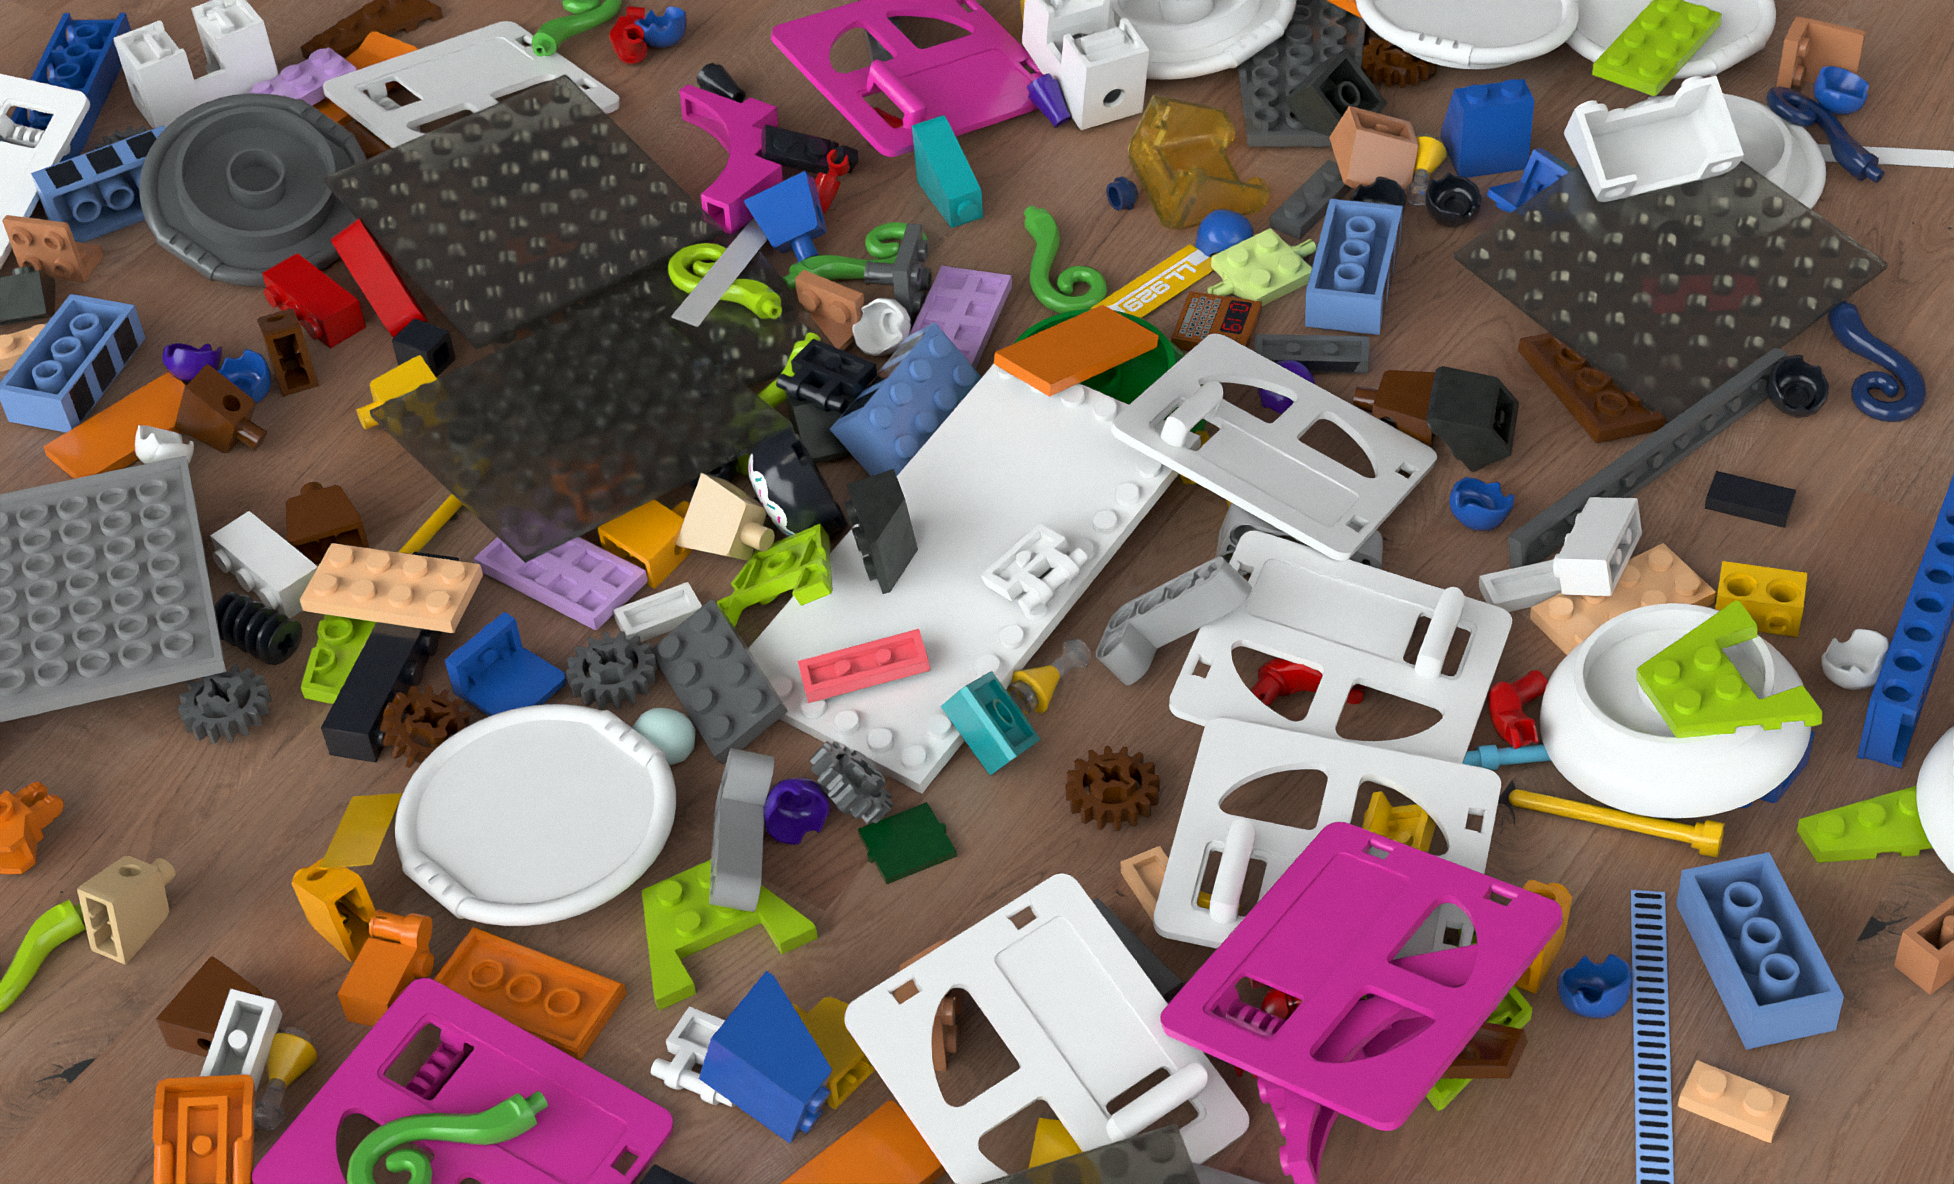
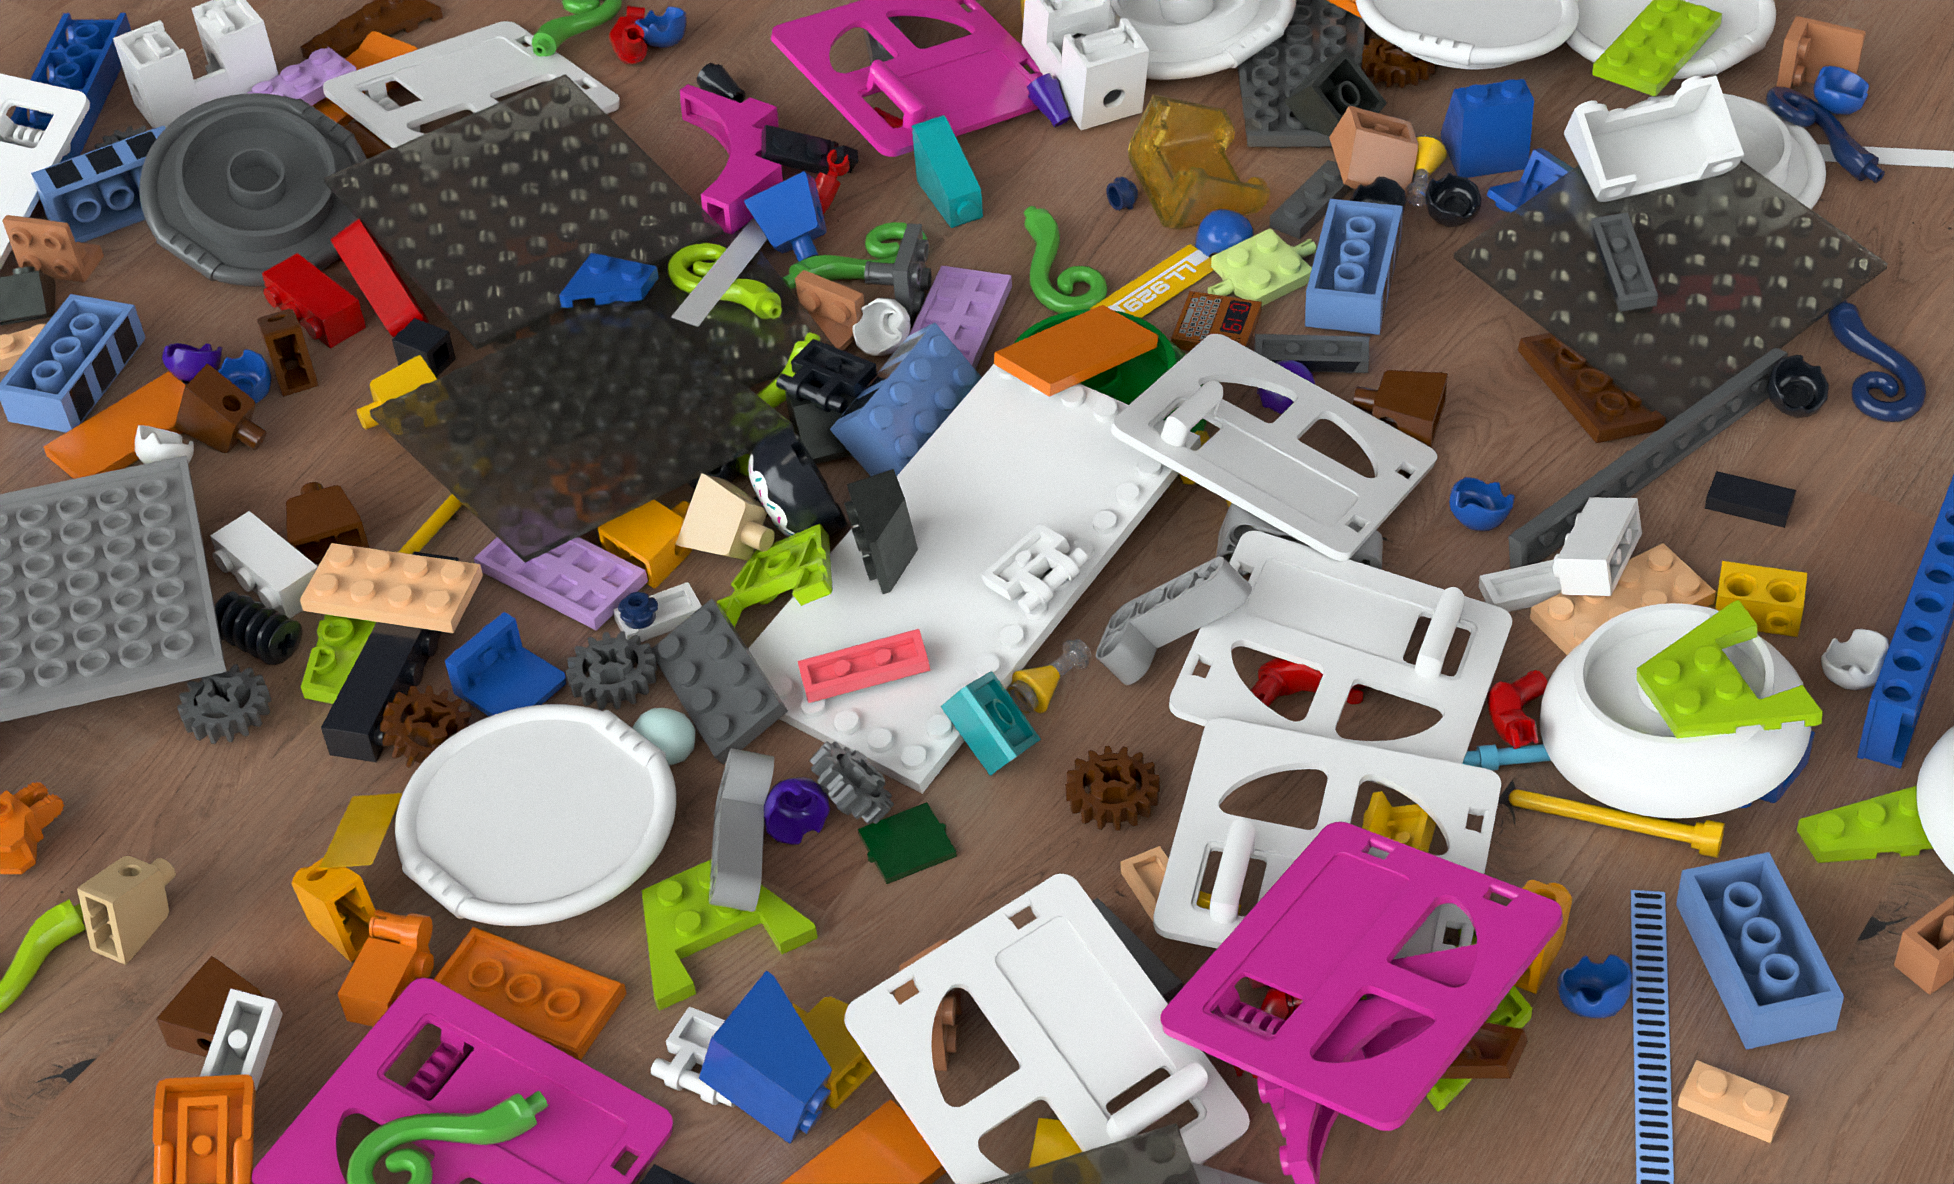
(288, 1058): piece -> none
(609, 281): none -> blue wing
(638, 610): none -> dark blue plate
(1472, 416): pearl dark grey slope -> none
(1623, 262): none -> dark grey plate

